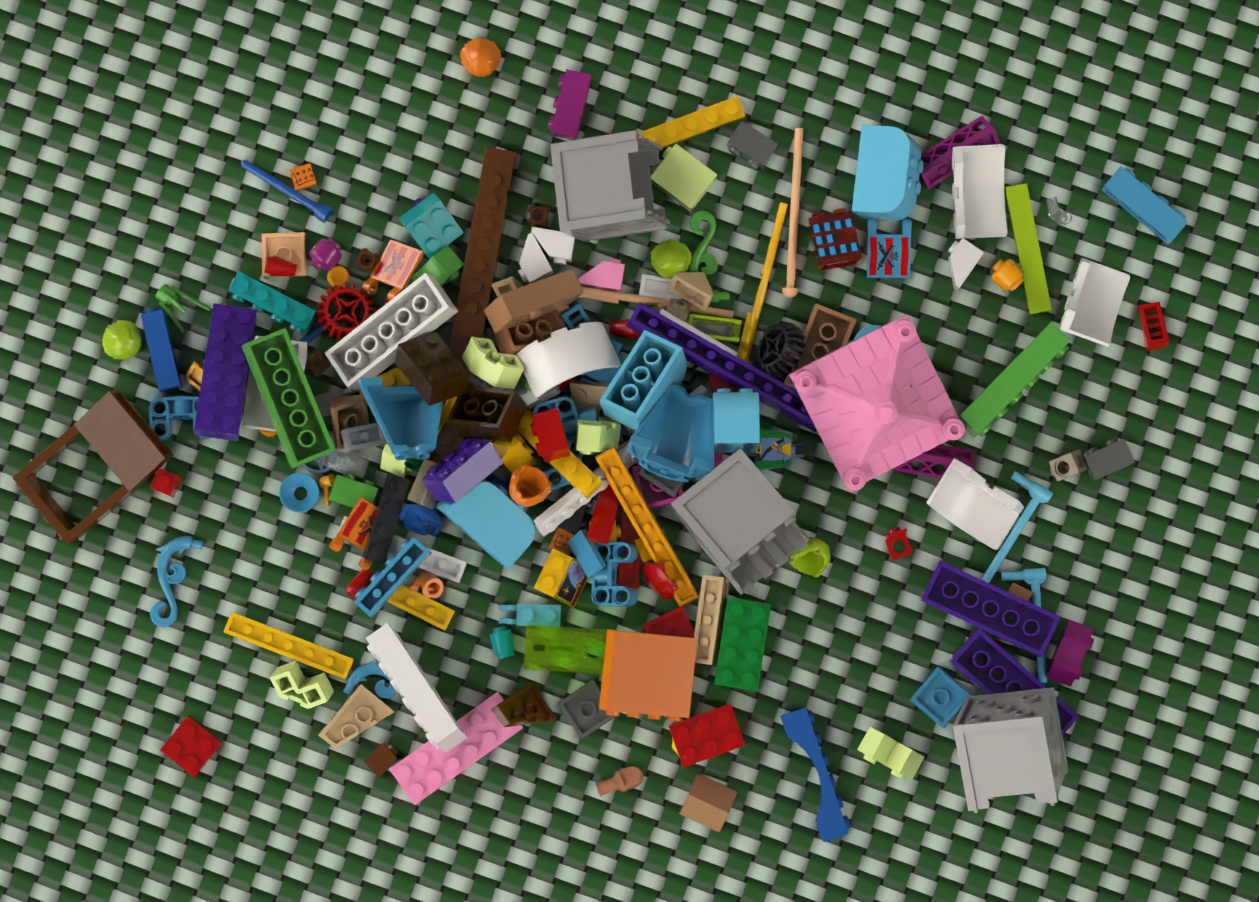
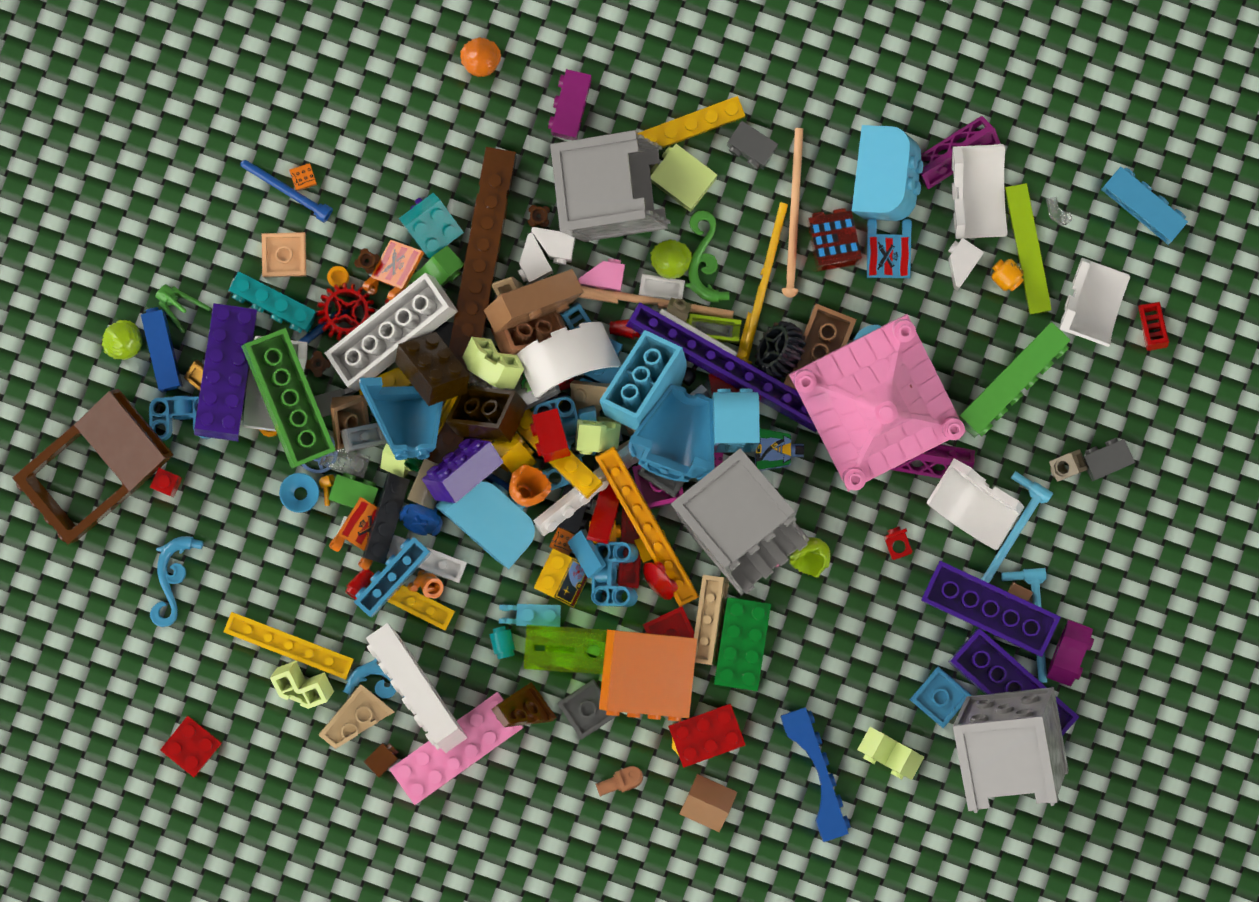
(279, 267): red cone -> none
(325, 254): magenta head -> none
(692, 288): tan slope -> none

